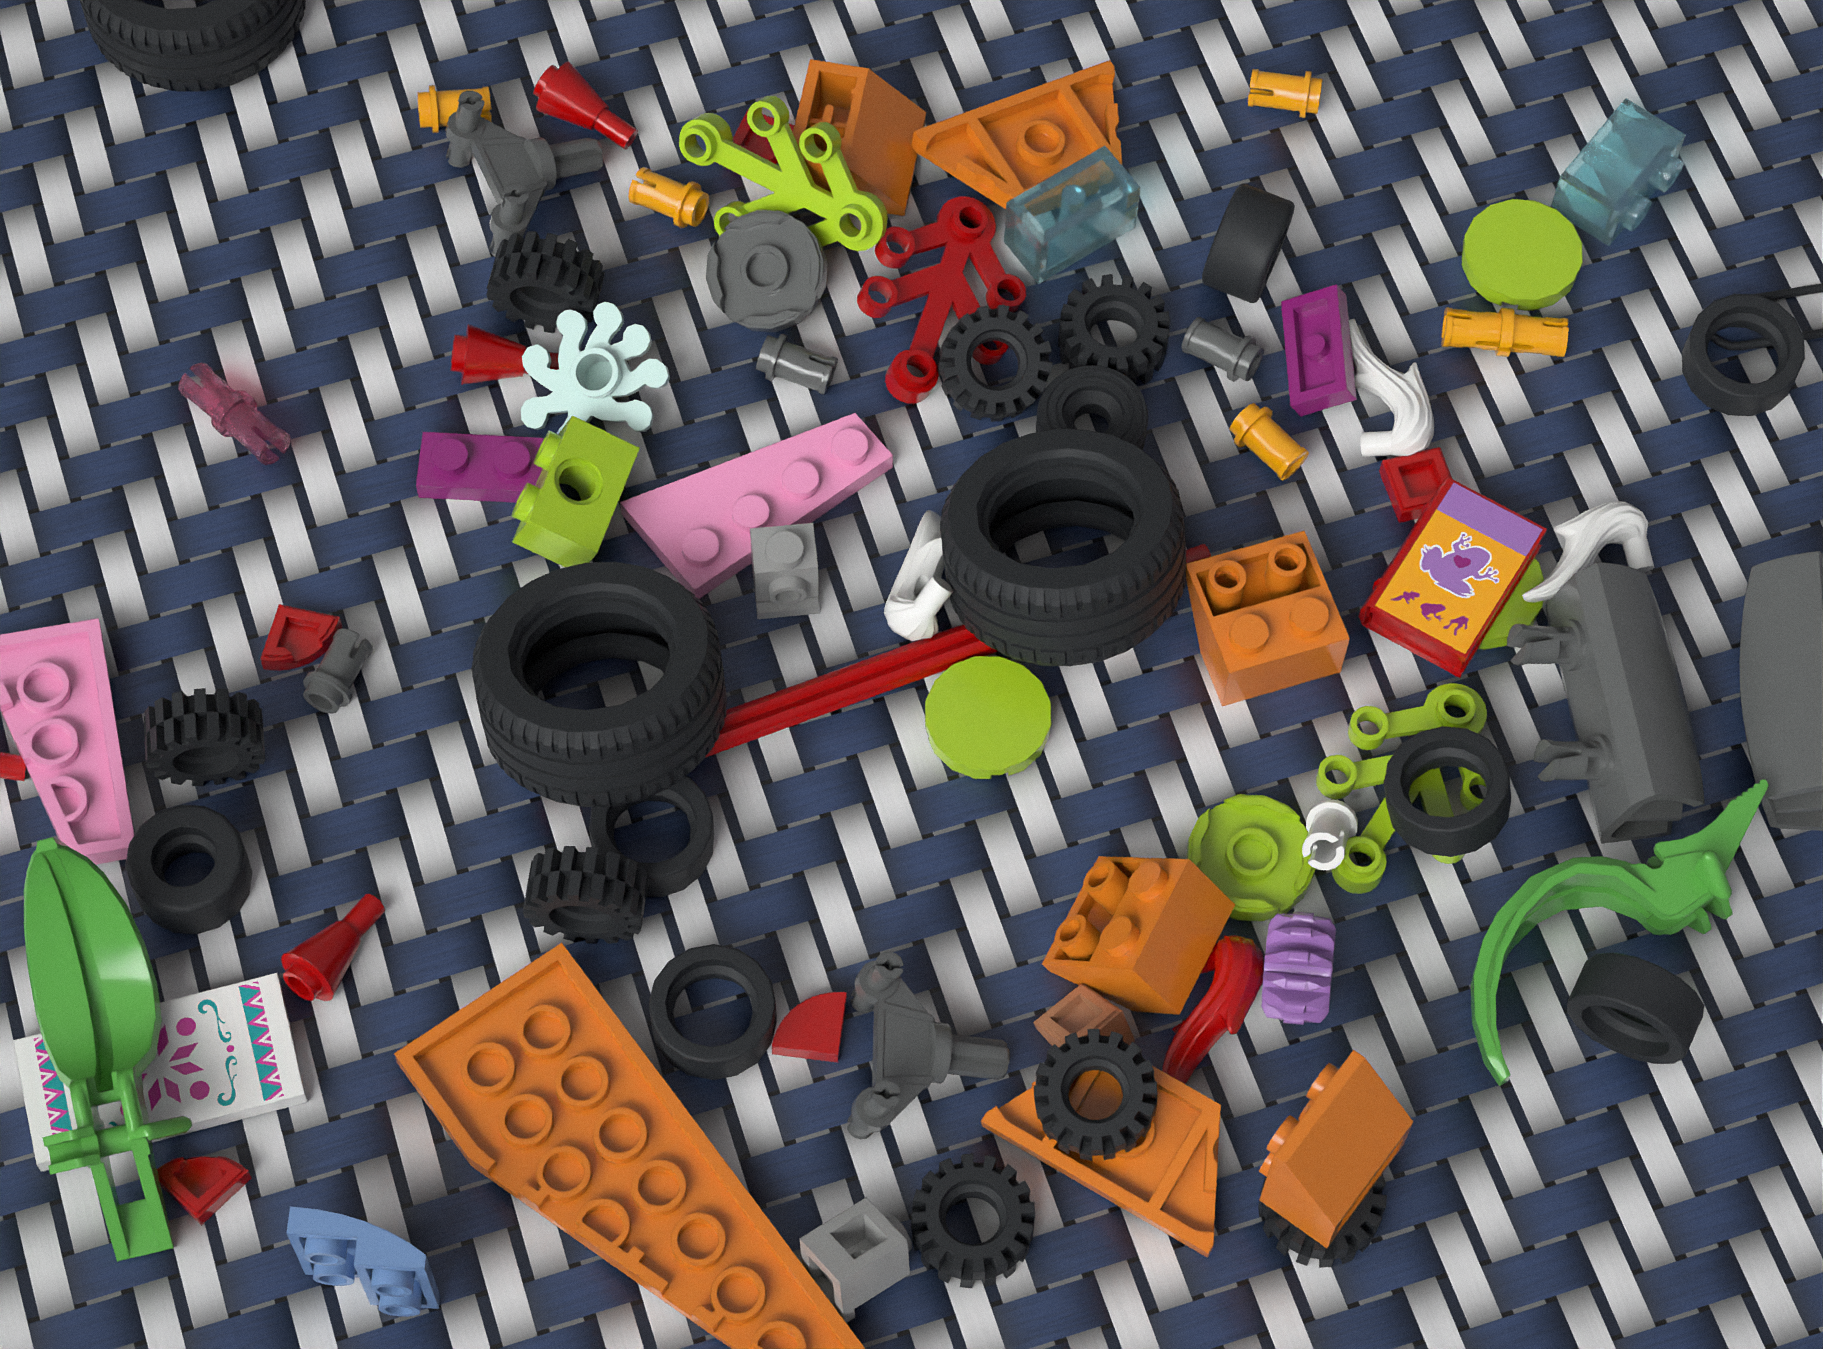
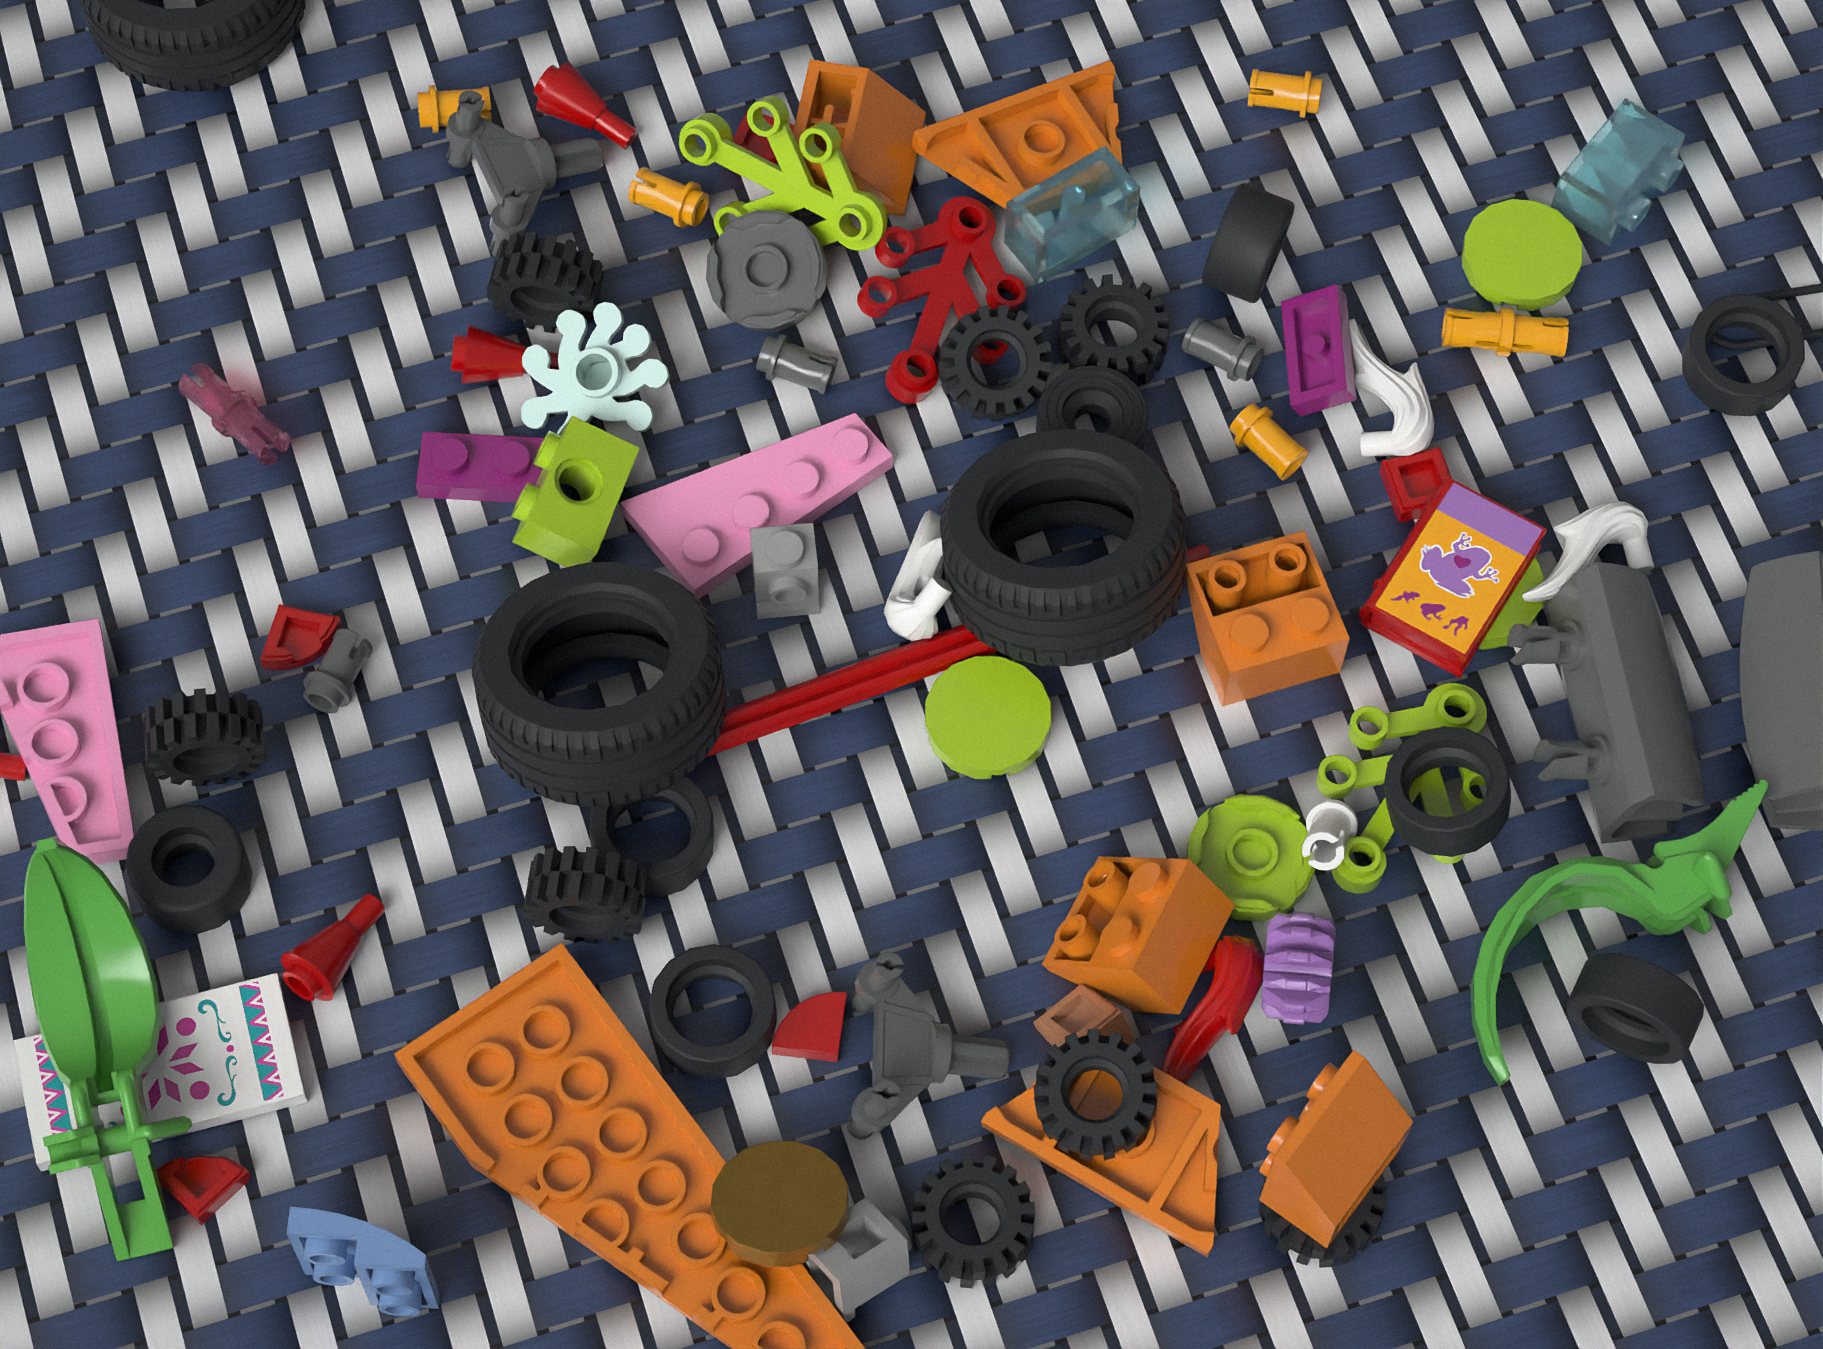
(779, 1203): none -> pearl gold tile

